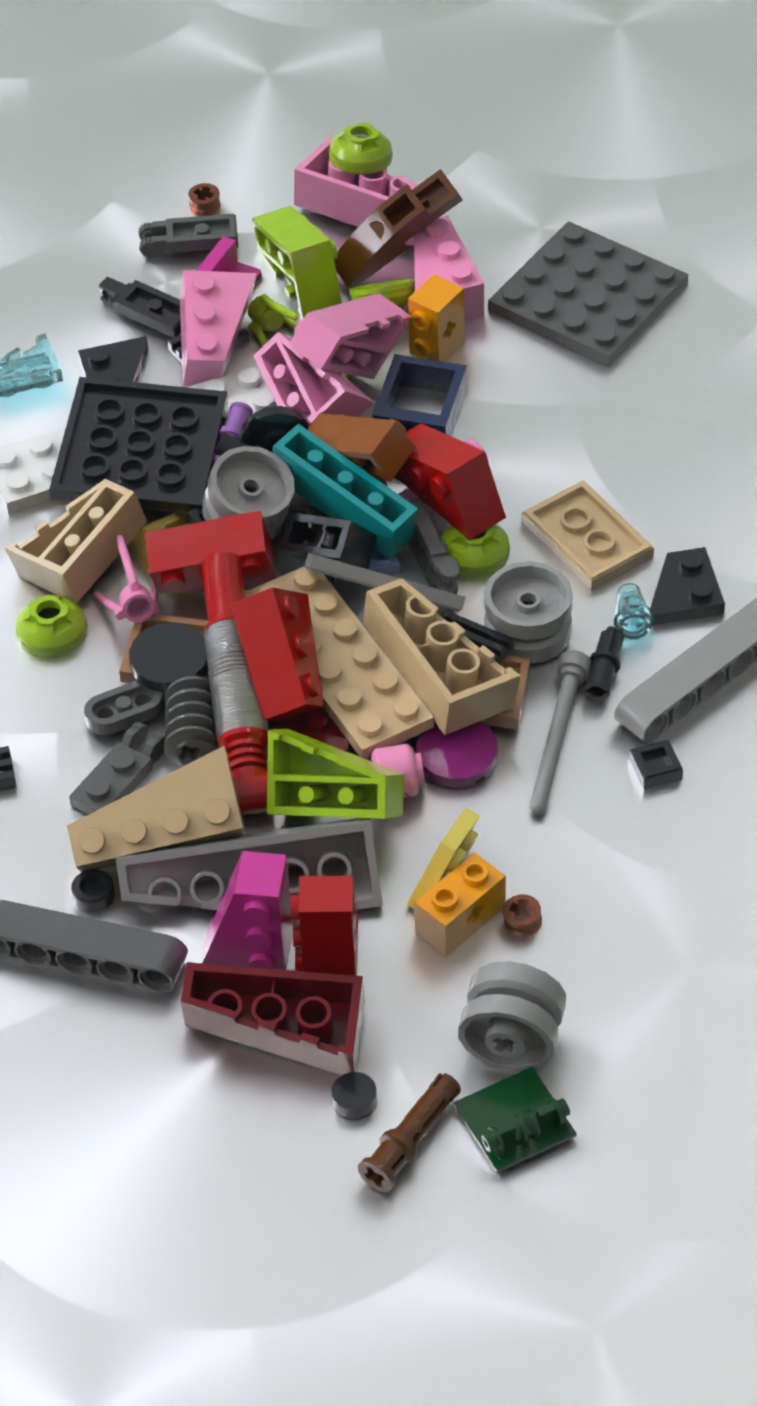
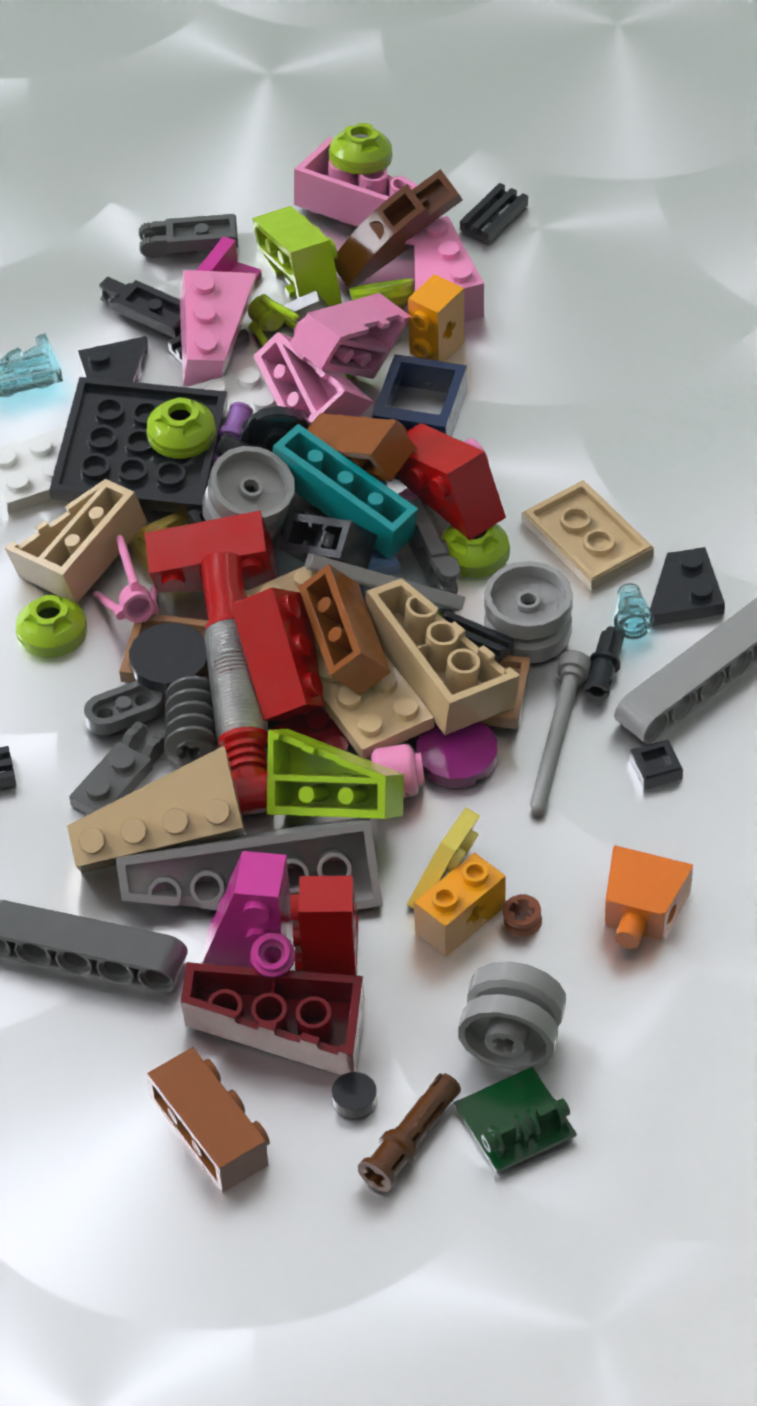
(93, 890): black tile -> none
(183, 437): none -> lime piece
(204, 199): copper bush -> none
(209, 1118): none -> dark orange brick
(263, 945): none -> dark pink plate
(306, 304): none -> tile
(344, 629): none -> dark orange brick
(488, 211): none -> black tile
(588, 293): dark grey plate -> none
(644, 895): none -> orange torso

